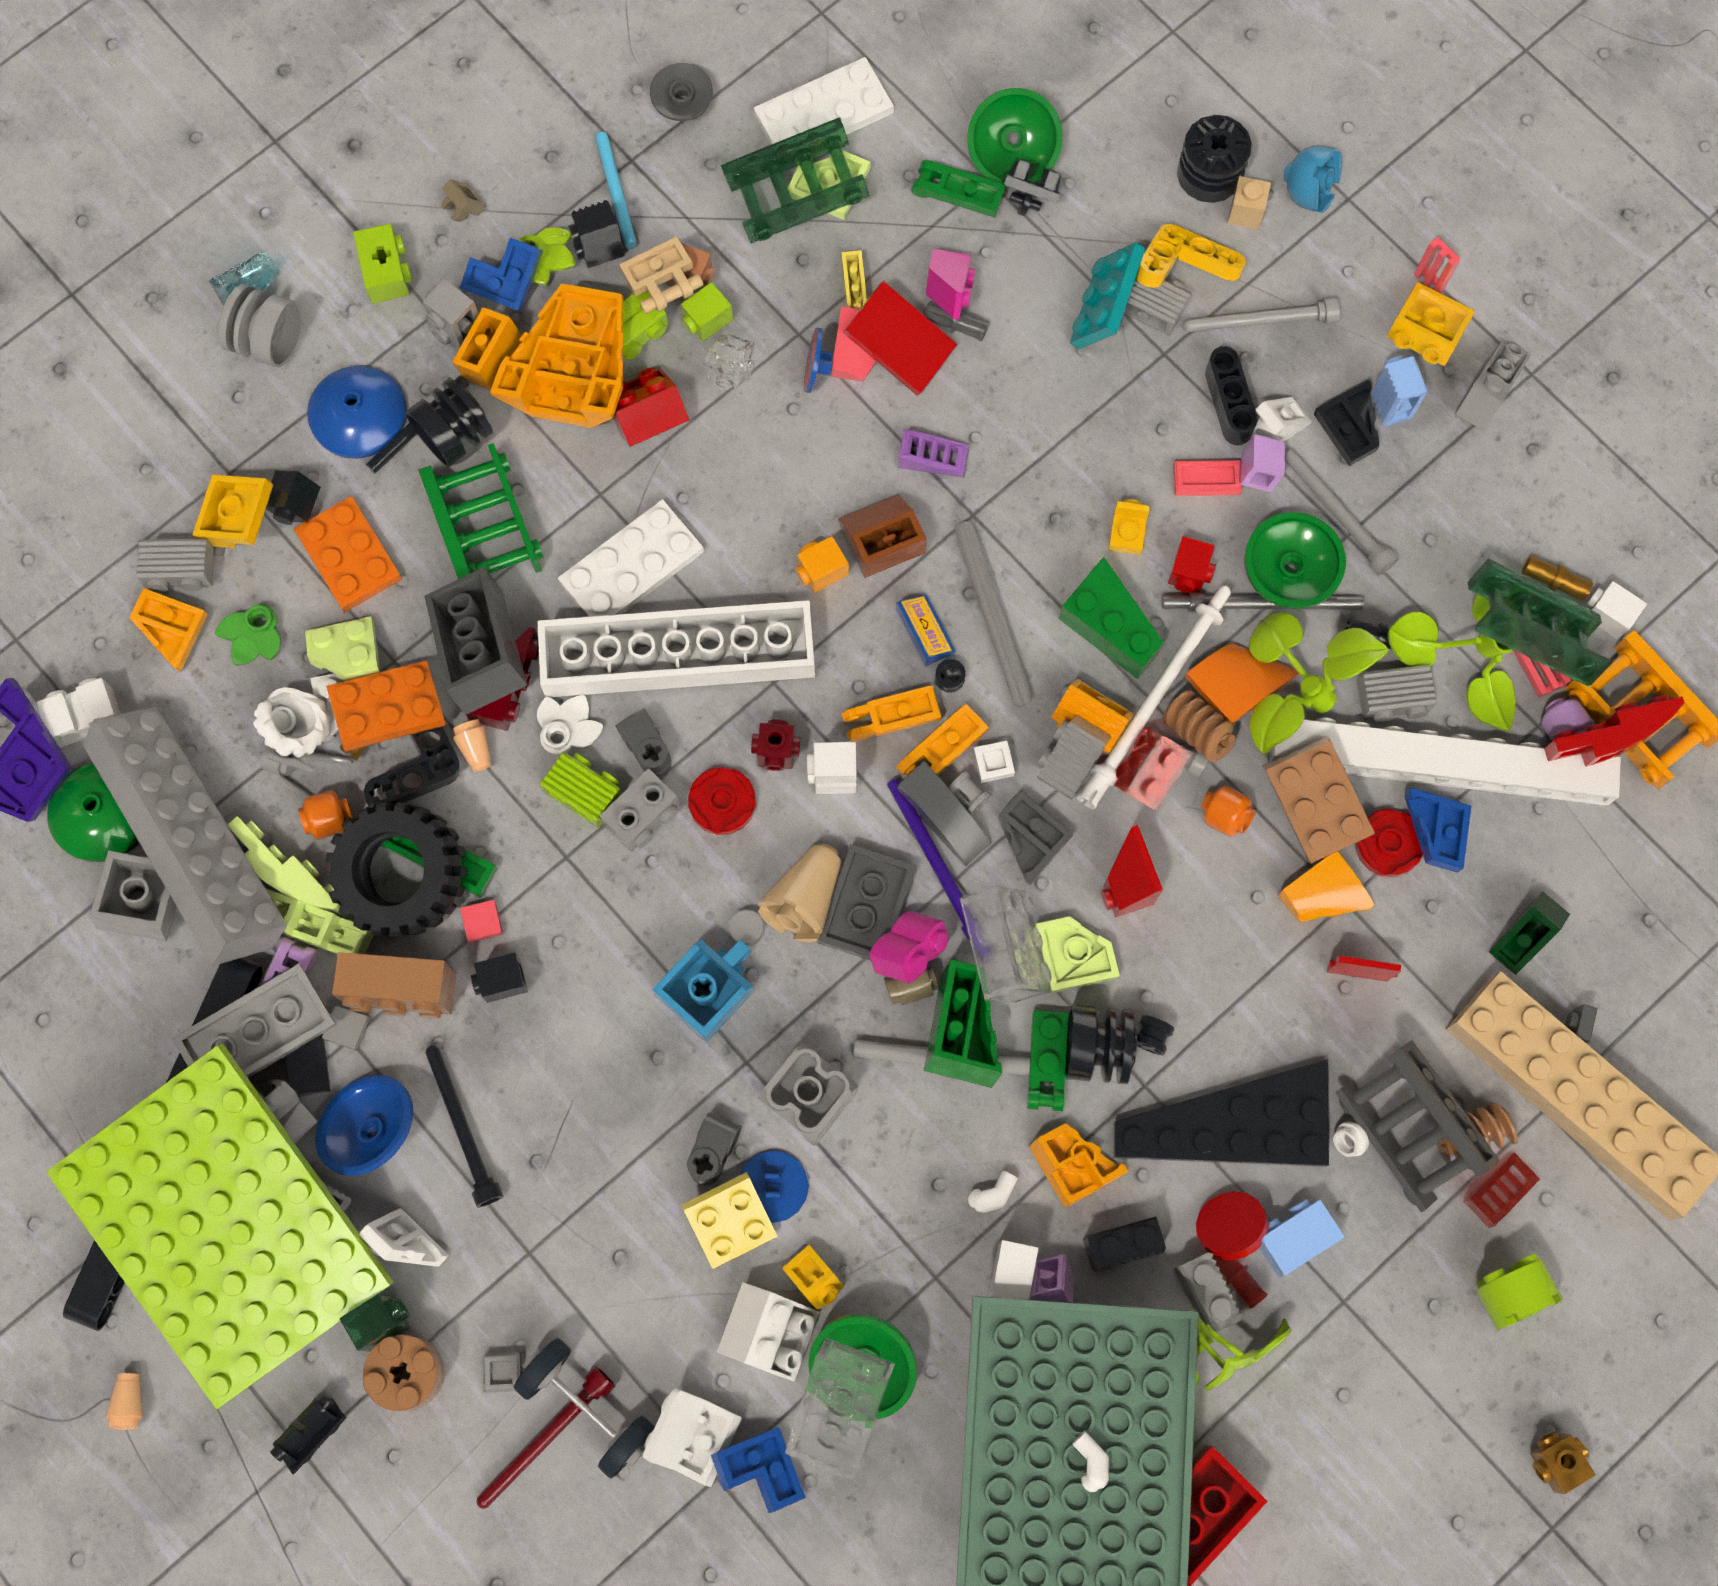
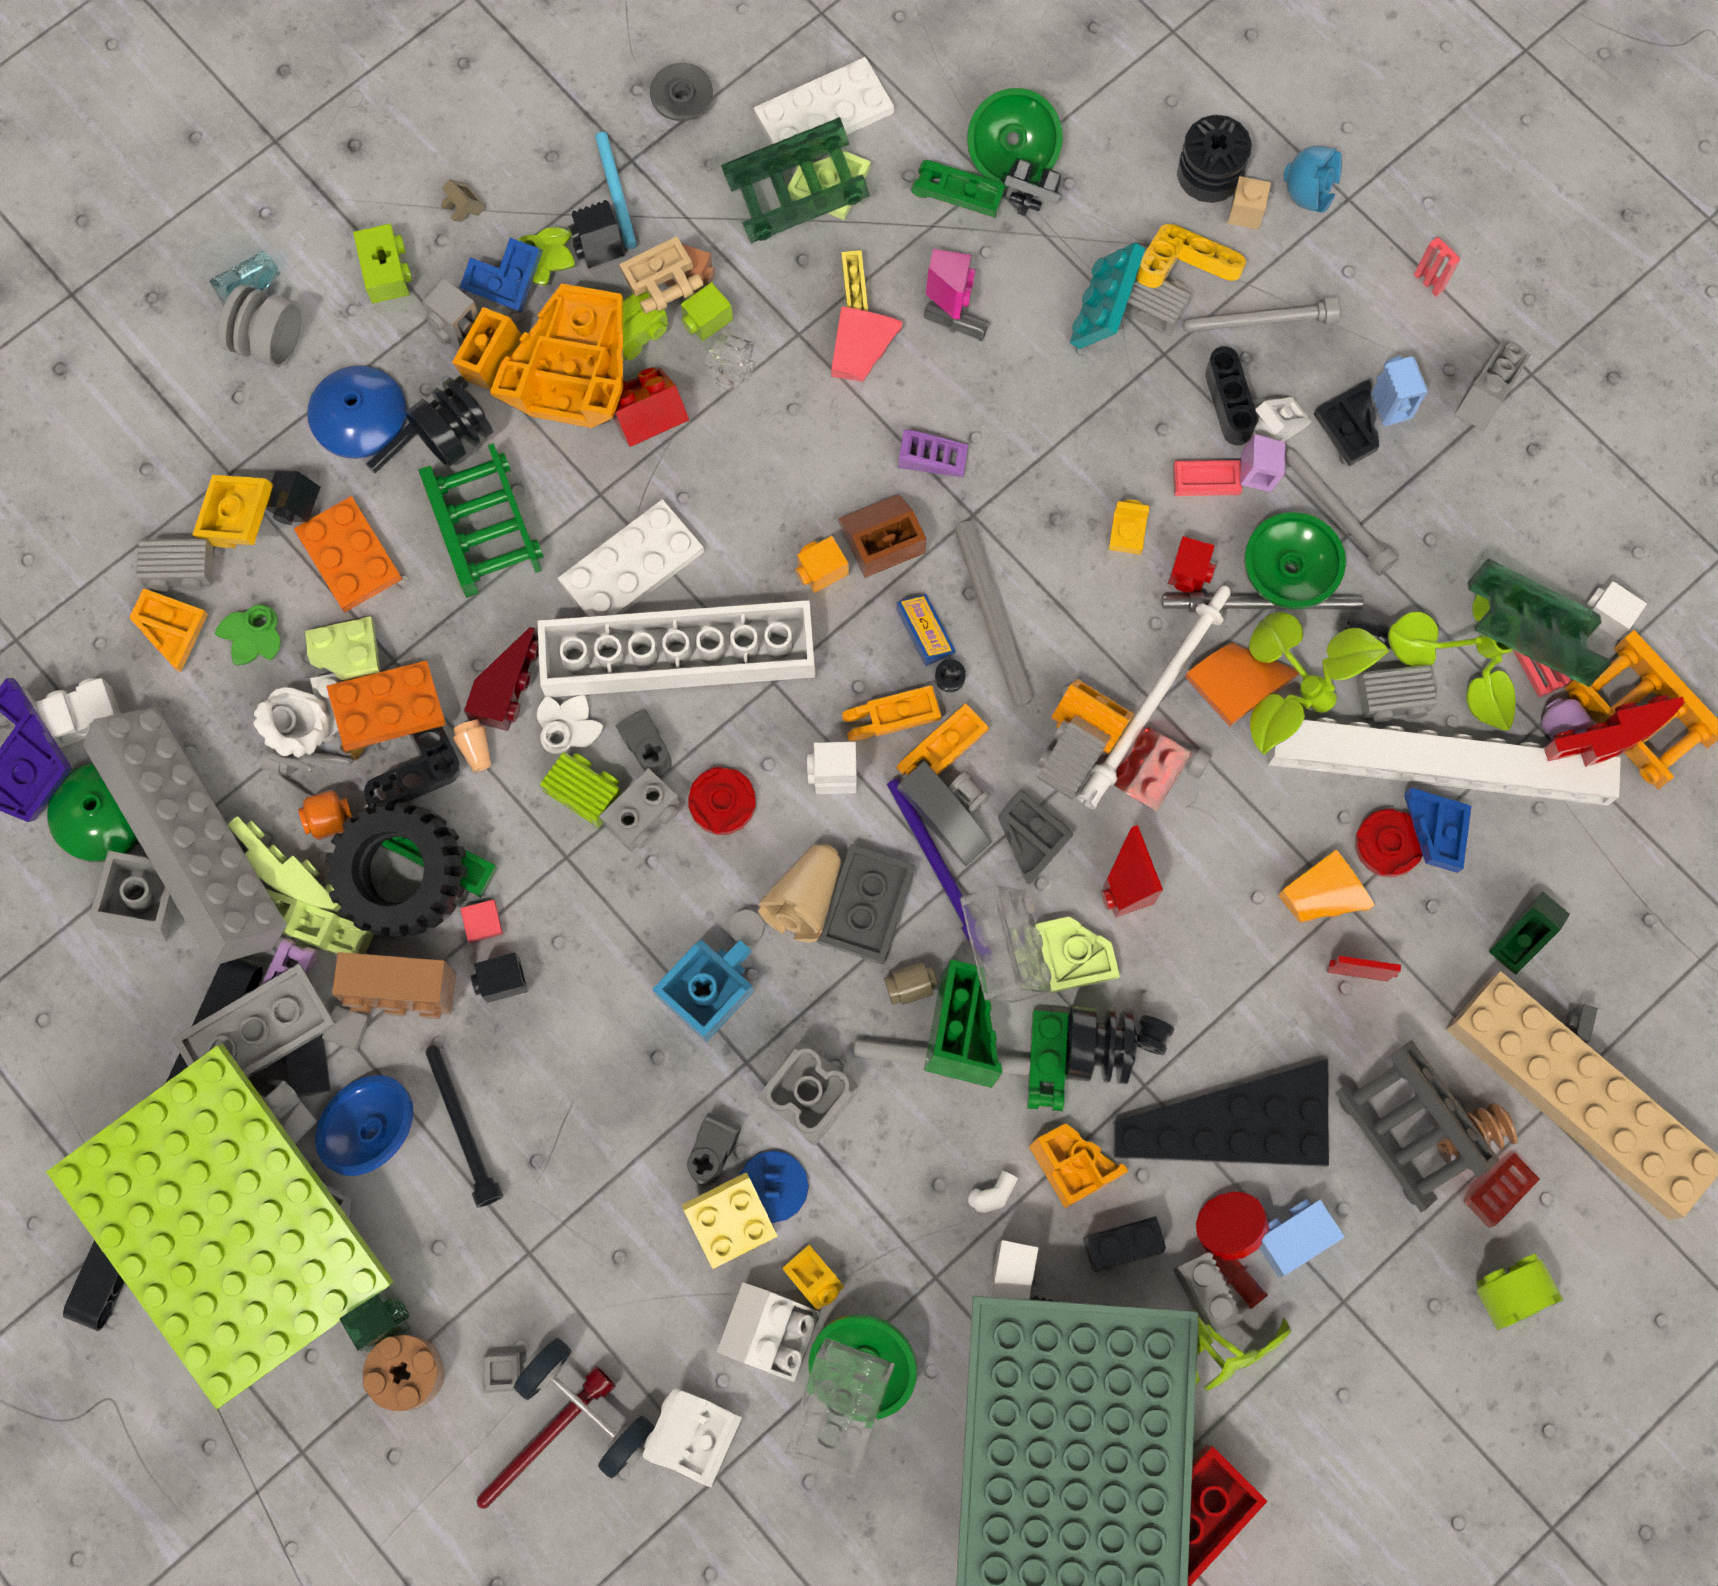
(125, 1403): light nougat cone -> none
(319, 1421): black hinge -> none
(402, 1240): white wing -> none
(475, 641): dark grey brick -> none
(766, 1461): blue plate -> none
(775, 756): dark red brick -> none
(817, 361): blue piece -> none
(900, 338): red tile -> none
(909, 946): dark pink brick -> none
(994, 761): white plate -> none
(1053, 1280): lavender slope -> none
(1097, 1470): white arm -> none
(1112, 620): green wedge -> none
(1200, 726): medium nougat piece -> none
(1228, 811): orange head -> none
(1318, 799): medium nougat brick -> none
(1350, 1139): white plate -> none
(1430, 324): yellow plate -> none
(1557, 578): pearl gold pin -> none
(1561, 1462): pearl gold brick -> none

